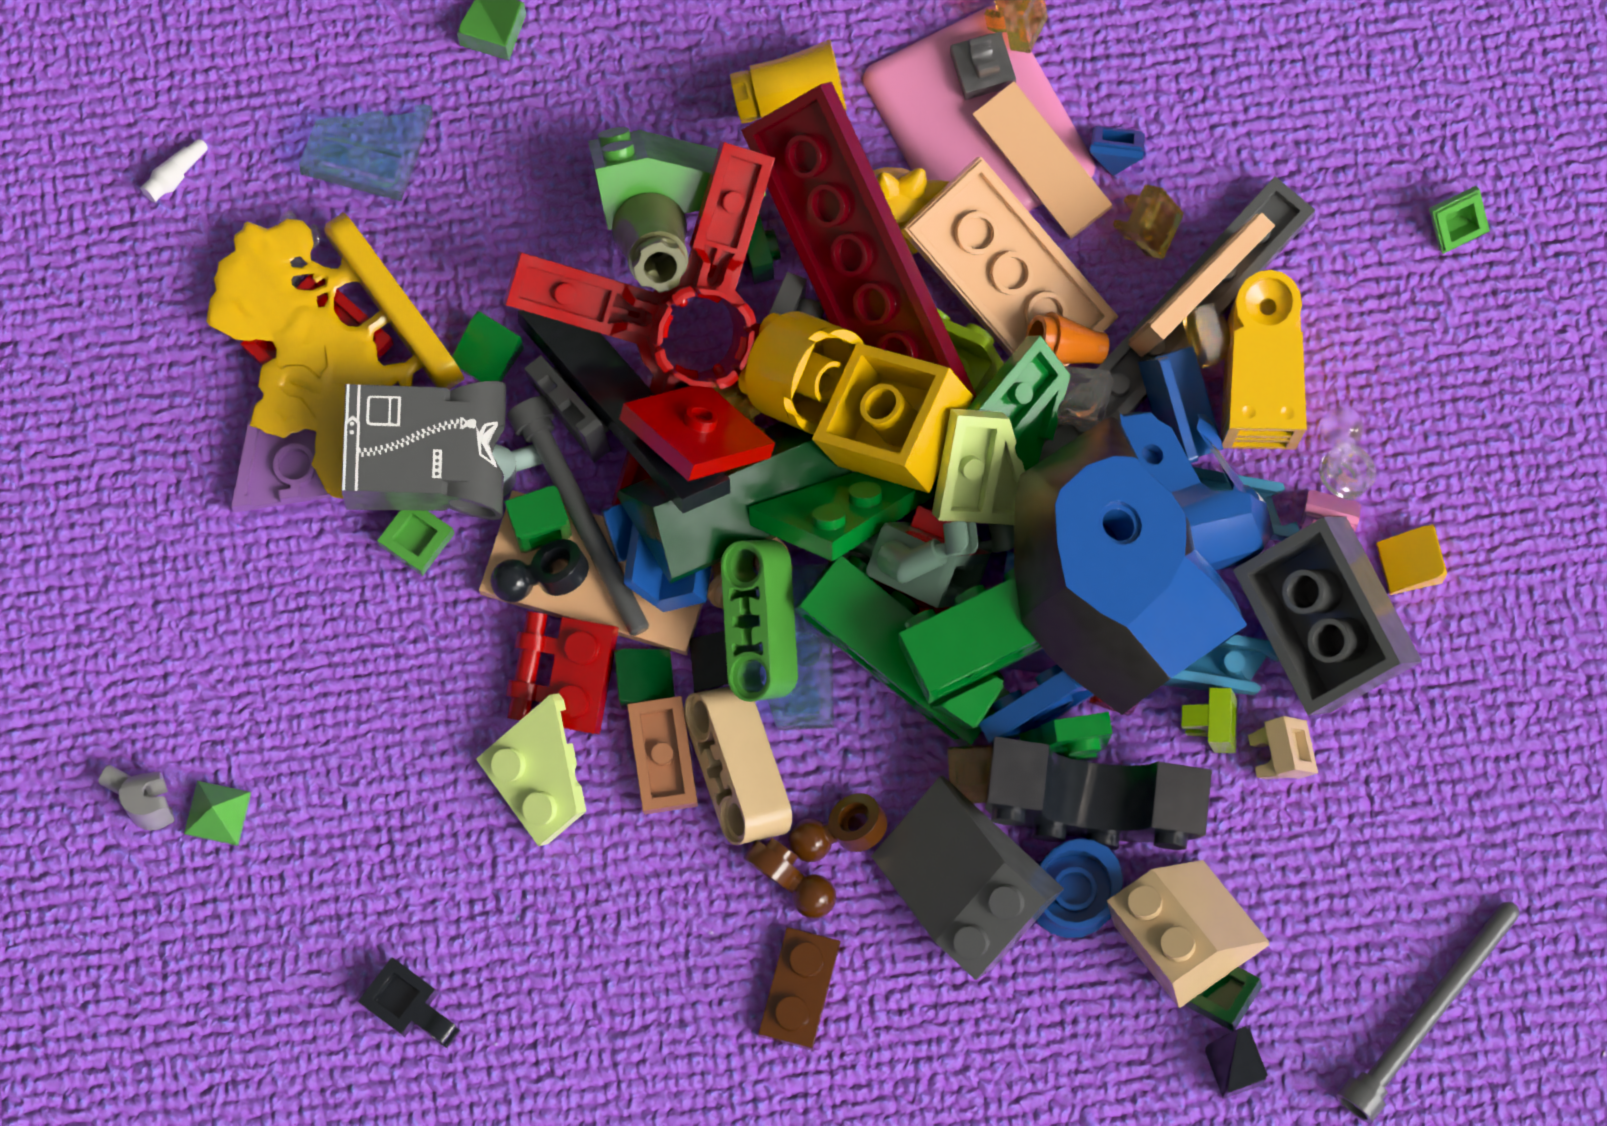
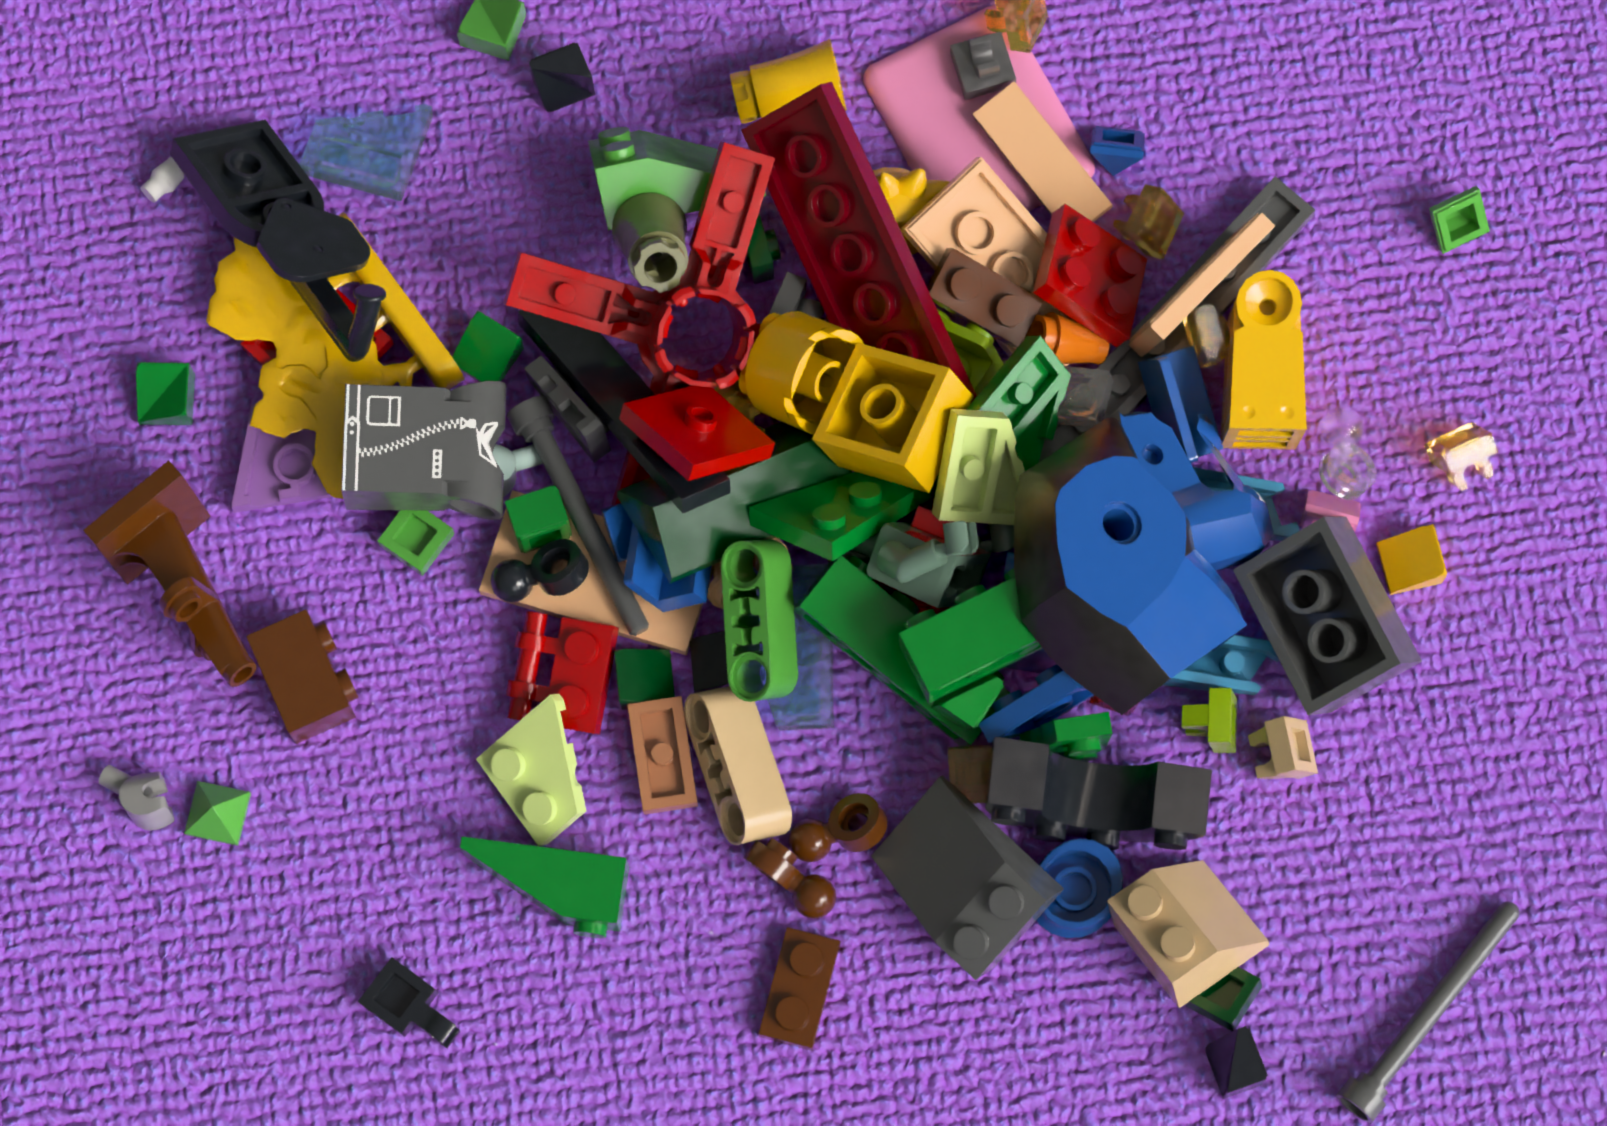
(151, 532): none -> reddish brown piece
(165, 393): none -> green slope
(274, 206): none -> black plate
(302, 675): none -> reddish brown brick
(562, 77): none -> black slope
(567, 884): none -> green slope
(983, 297): none -> reddish brown plate
(1090, 275): none -> red plate
(1461, 449): none -> clear yellow tile

